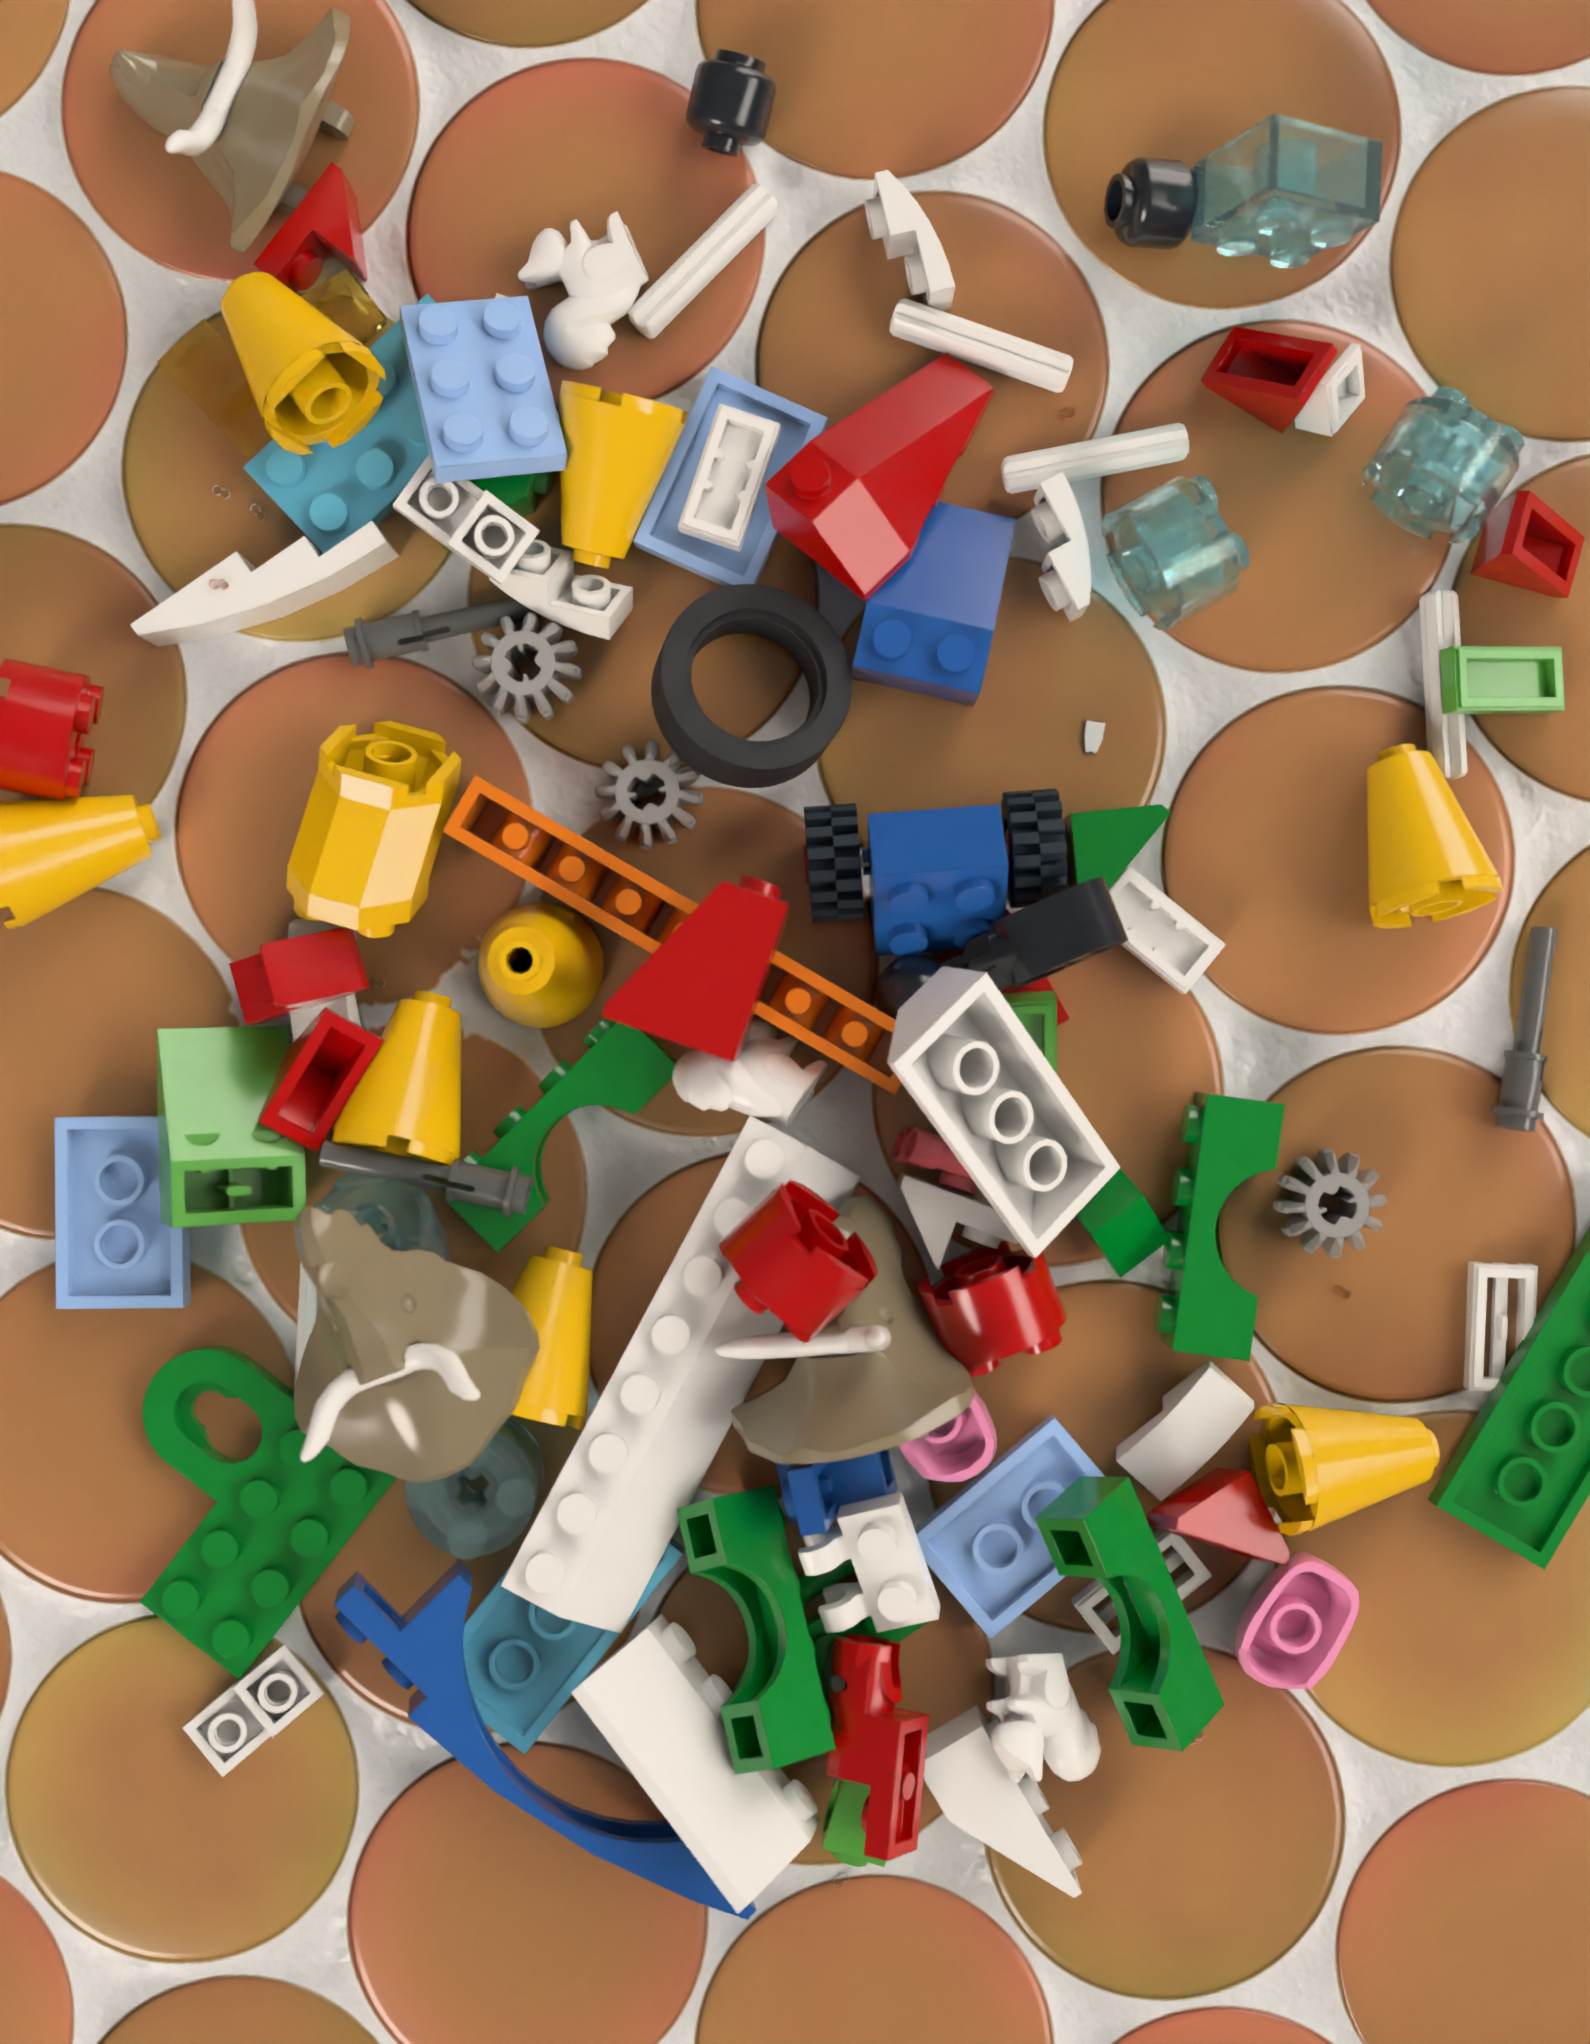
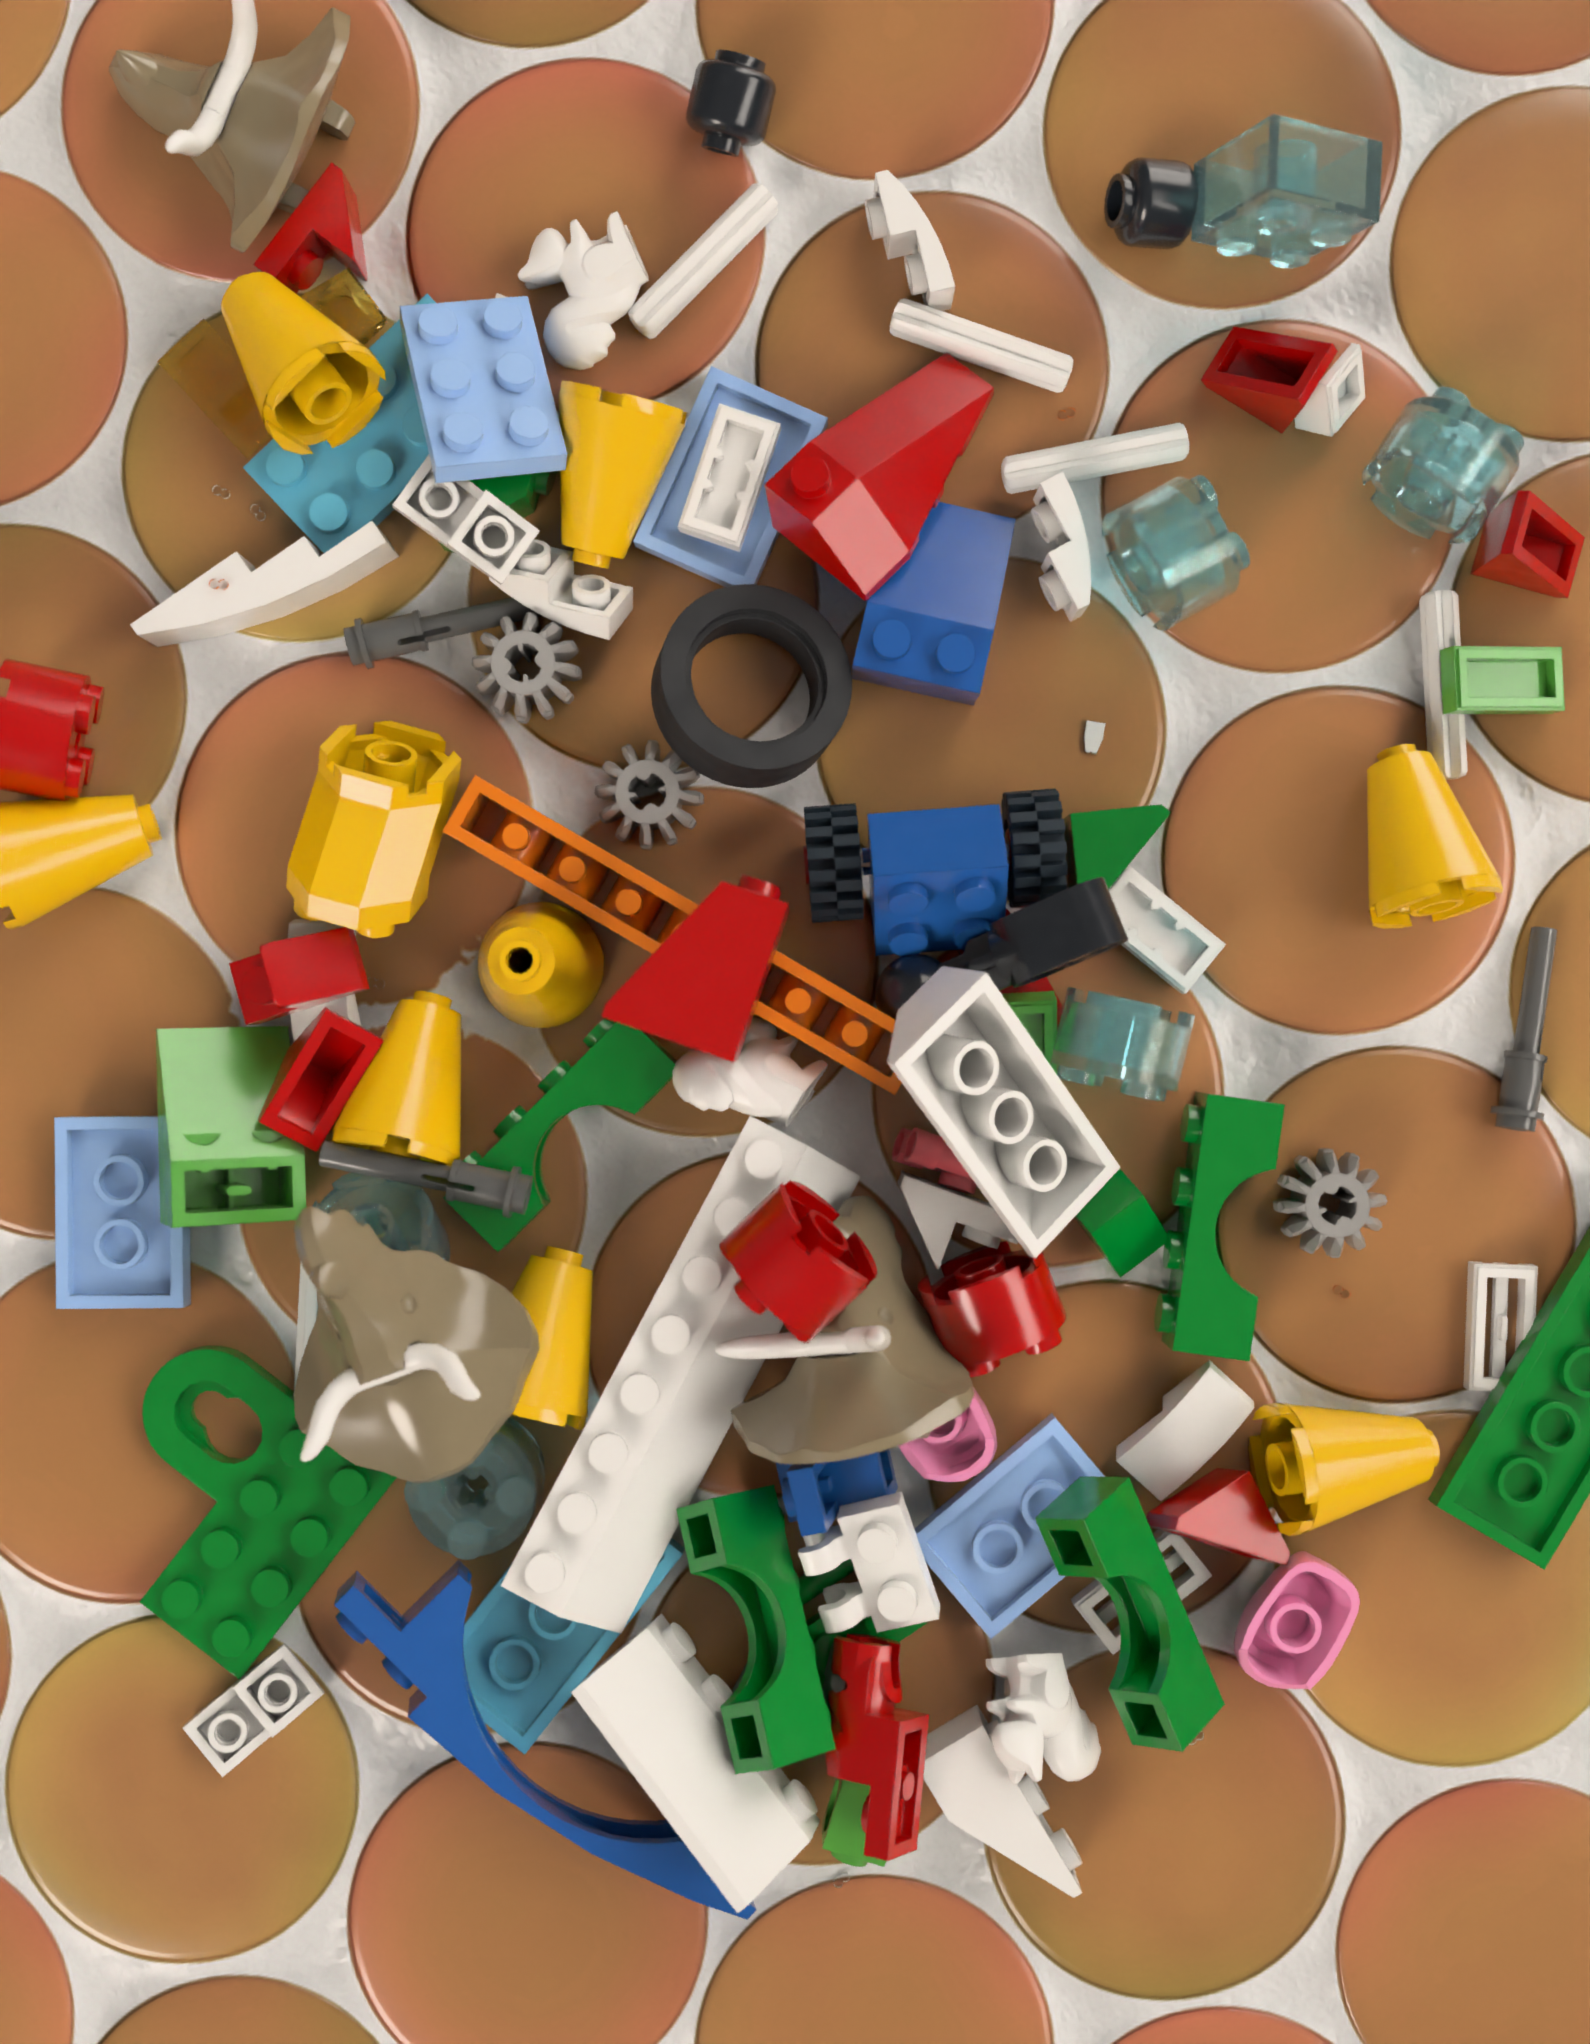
(1121, 1042): none -> clear light blue brick

